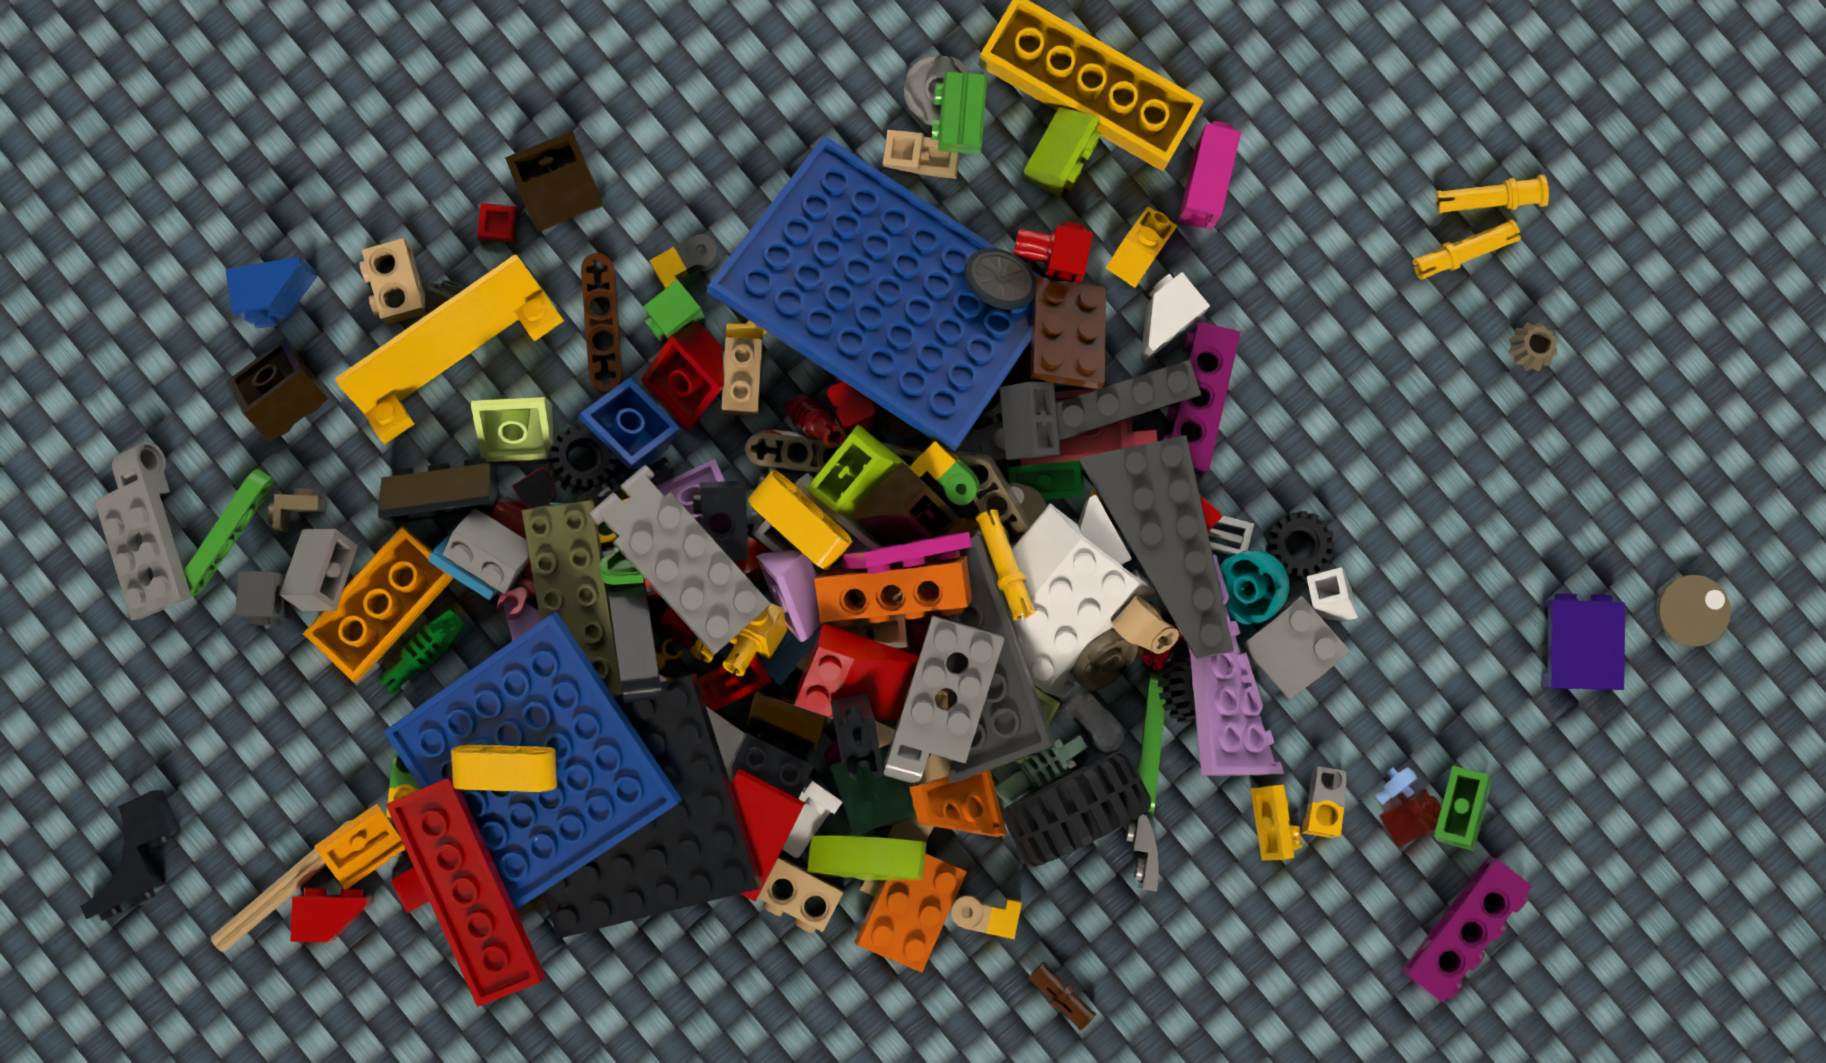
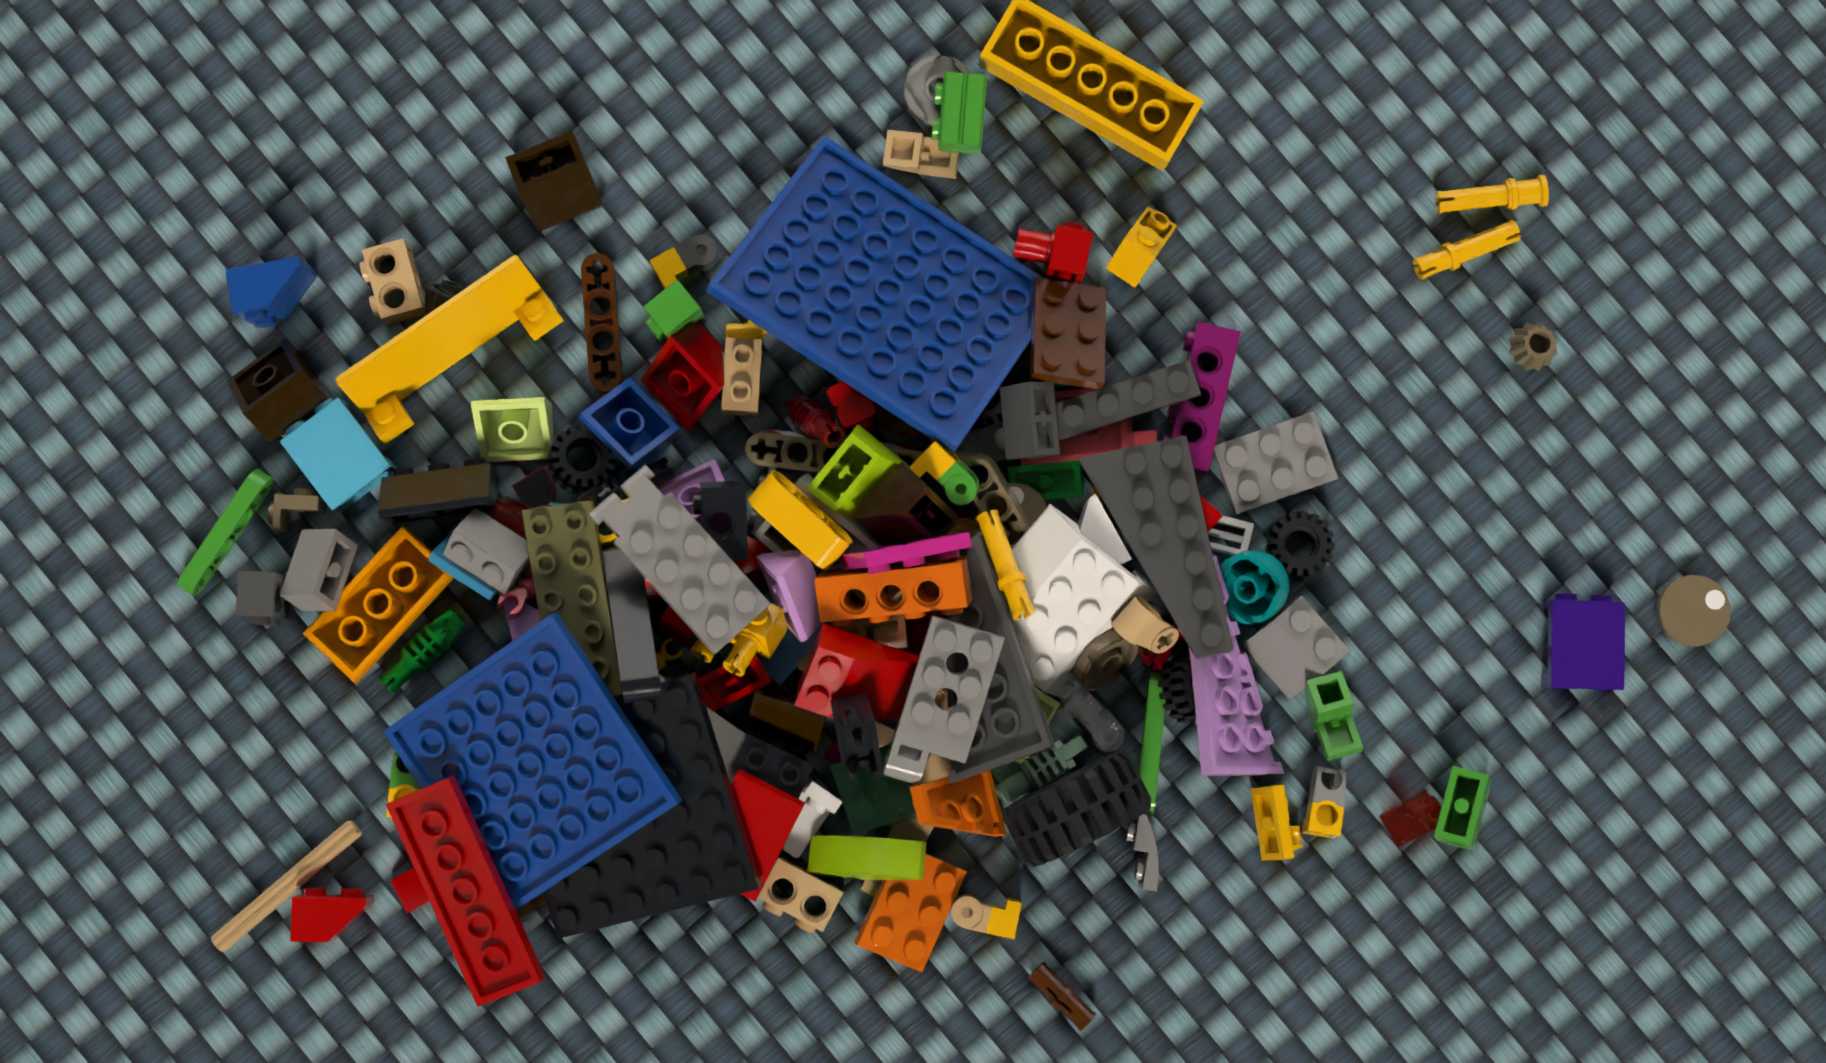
(135, 510): light grey hinge -> none
(145, 822): black arch -> none
(336, 455): none -> medium azure panel
(360, 846): light orange plate -> none
(497, 223): red tile -> none
(504, 768): yellow beam -> none
(617, 570): bright green tile -> none
(1000, 278): dark grey wheel -> none
(1059, 152): lime slope -> none
(1170, 312): white slope -> none
(1209, 175): dark pink window -> none
(1274, 463): none -> light grey plate
(1331, 717): none -> bright green brick
(1332, 595): white brick -> none
(1399, 783): light blue piece -> none
(1446, 935): magenta brick -> none

